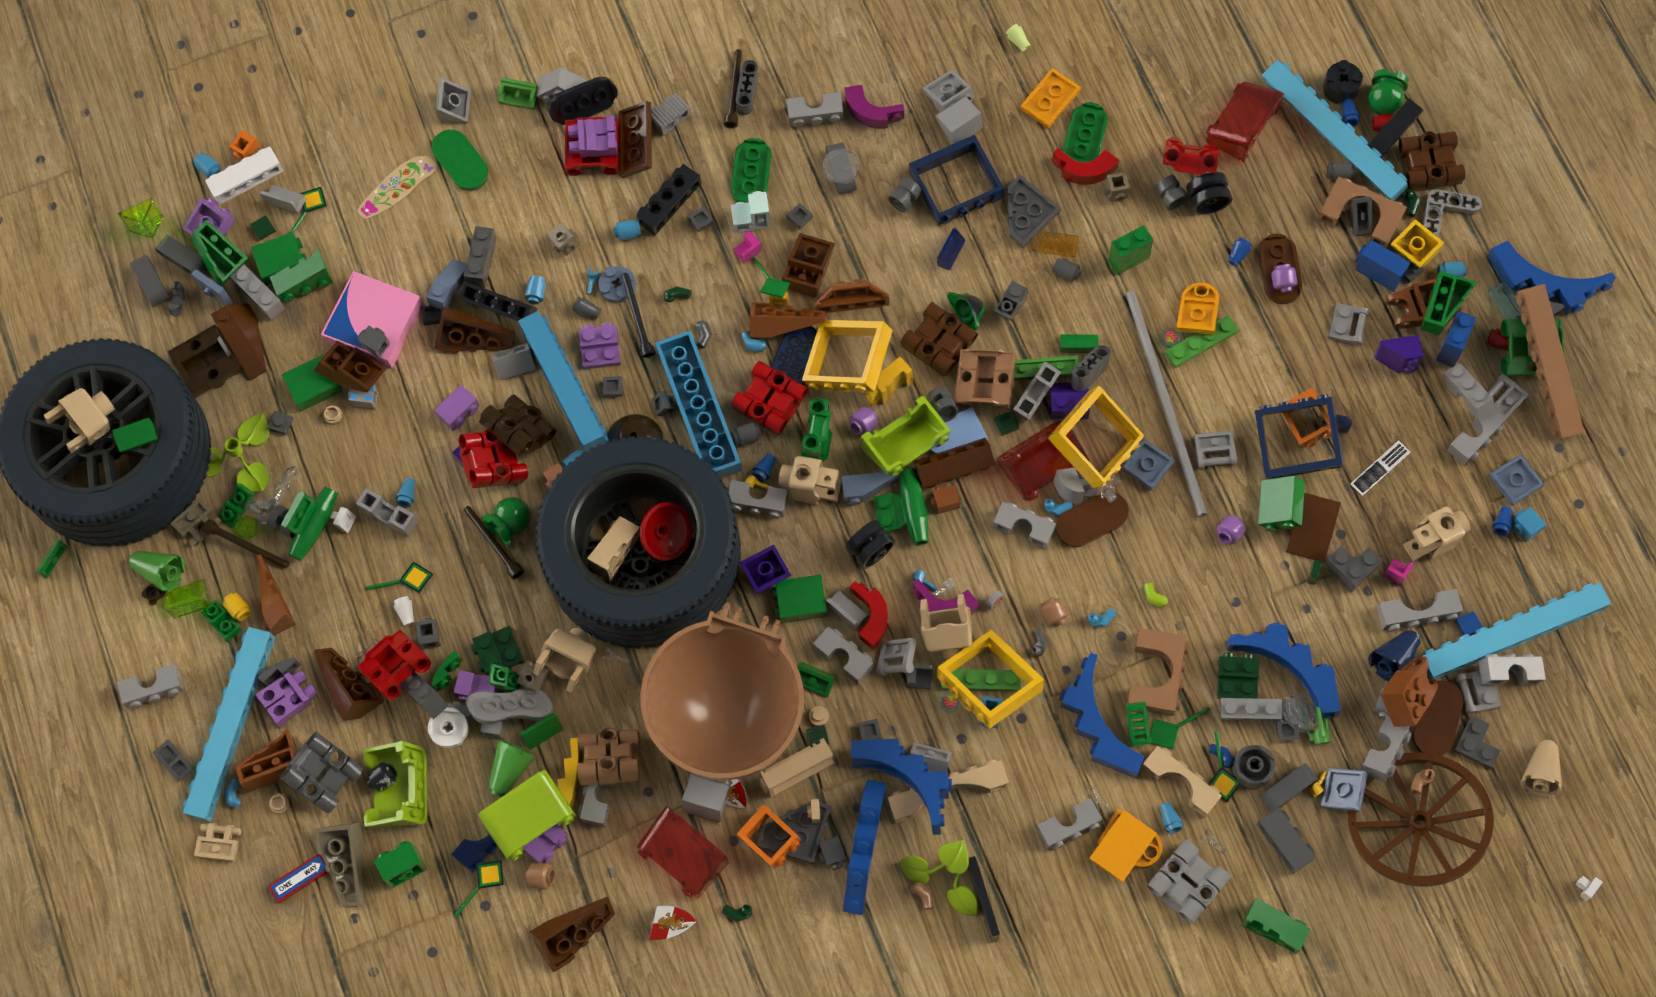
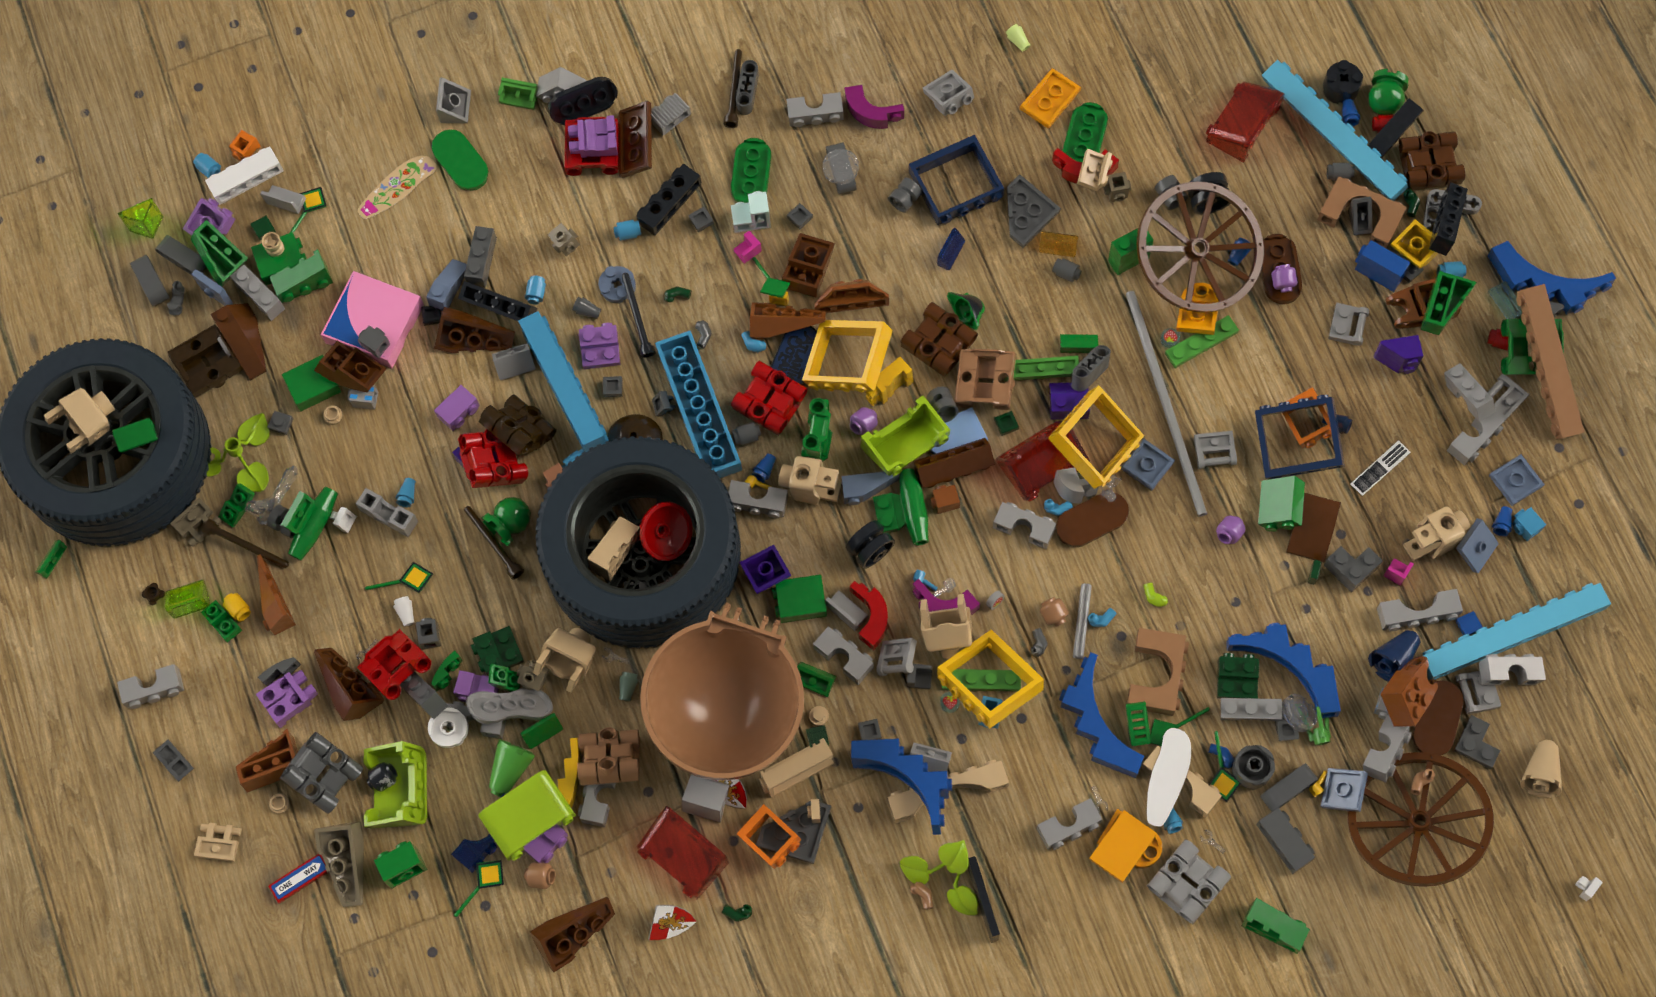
(158, 568): bright green cone -> none
(228, 725): medium azure brick -> none
(230, 794): dark azure arm -> none
(245, 522): clear neon green plate -> none
(269, 241): none -> tan wheel
(592, 277): dark azure hand -> none
(627, 685): none -> sand green cone
(832, 853): dark grey brick -> none
(863, 847): blue arch -> none
(960, 120): light grey slope -> none
(1012, 301): dark grey slope -> none
(1036, 390): light grey arch -> none
(1082, 619): none -> light grey axle
(1094, 170): none -> tan bracket
(1168, 775): none -> white sticker
(1190, 158): red piece -> none
(1243, 210): none -> reddish brown wheel
(1448, 219): none -> black brick
(1456, 339): blue brick -> none
(1477, 545): none -> sand blue plate

